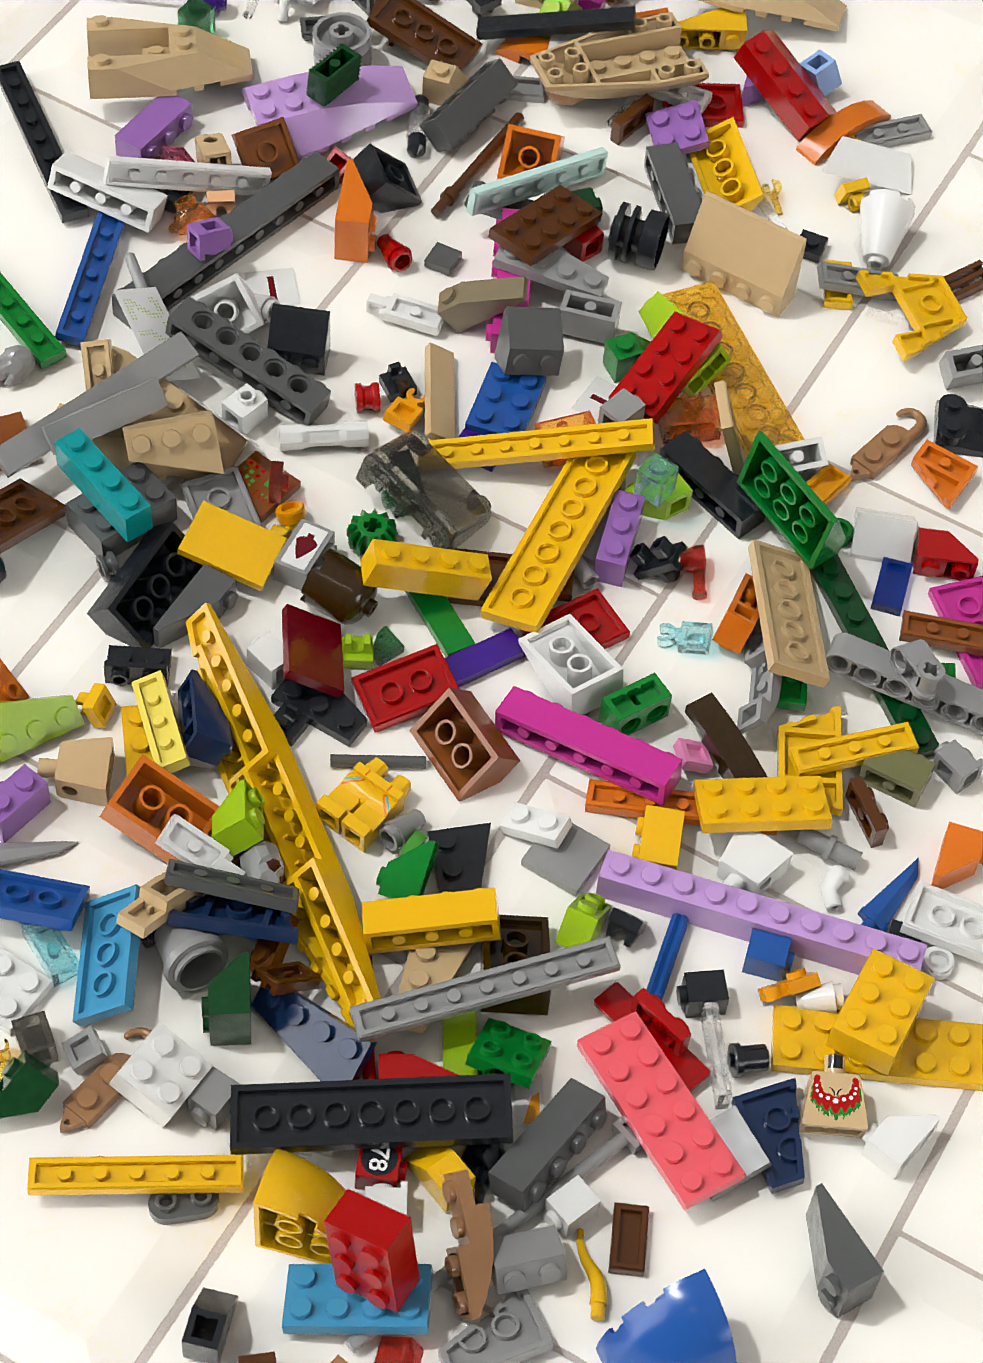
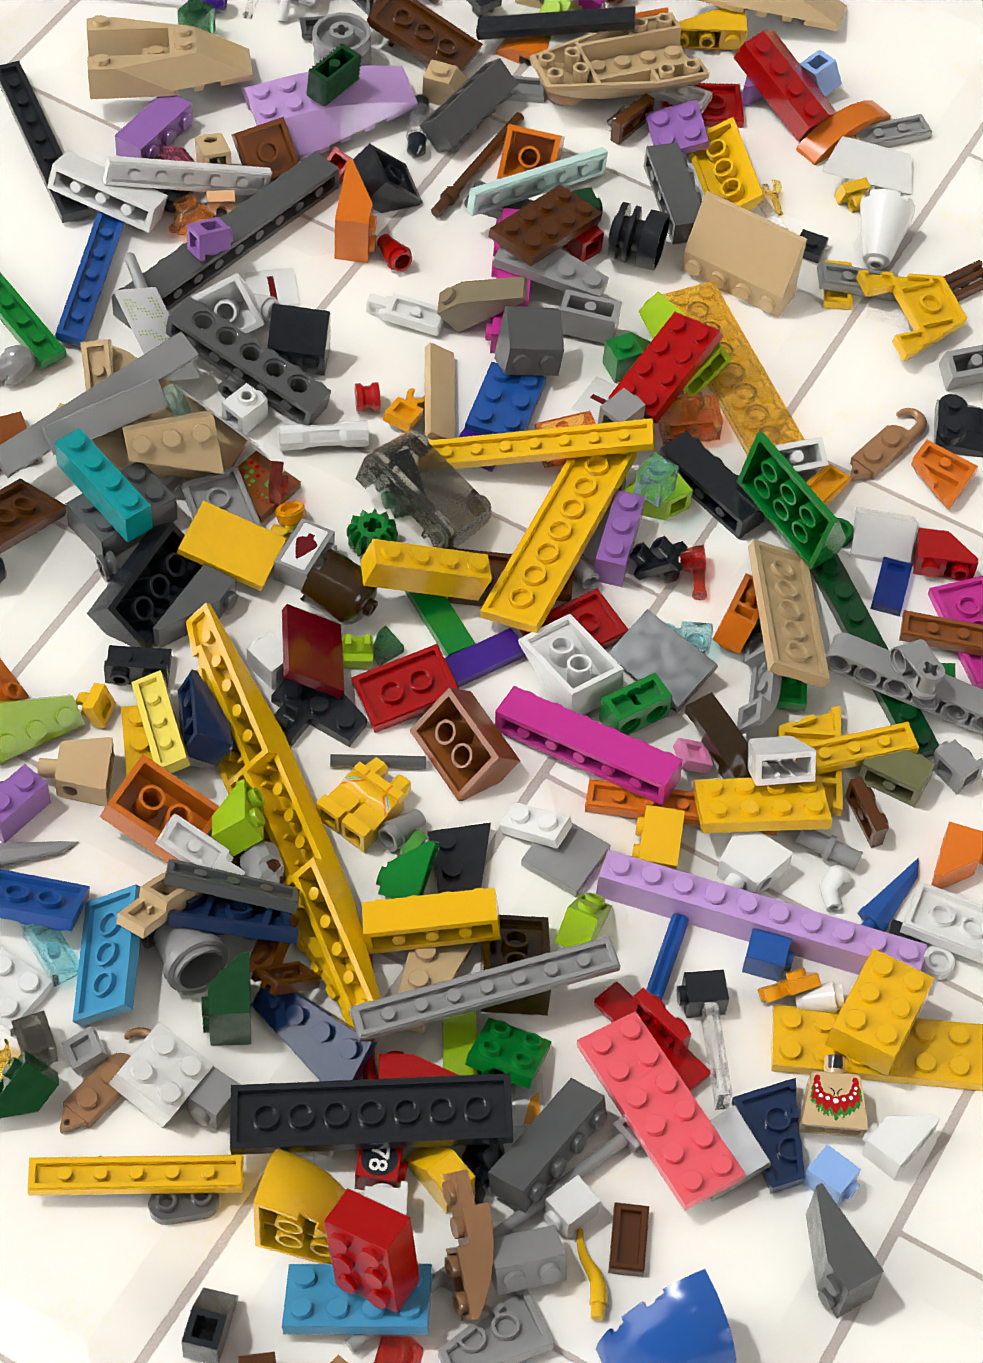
(177, 399): none -> clear light blue tile
(230, 385): none -> dark grey bush
(396, 381): black tile -> none
(443, 258): dark grey tile -> none
(629, 923): black tile -> none
(658, 648): none -> tile
(729, 427): tan tile -> none
(747, 1058): black bush -> none
(774, 761): none -> white torso
(834, 1173): none -> light blue brick

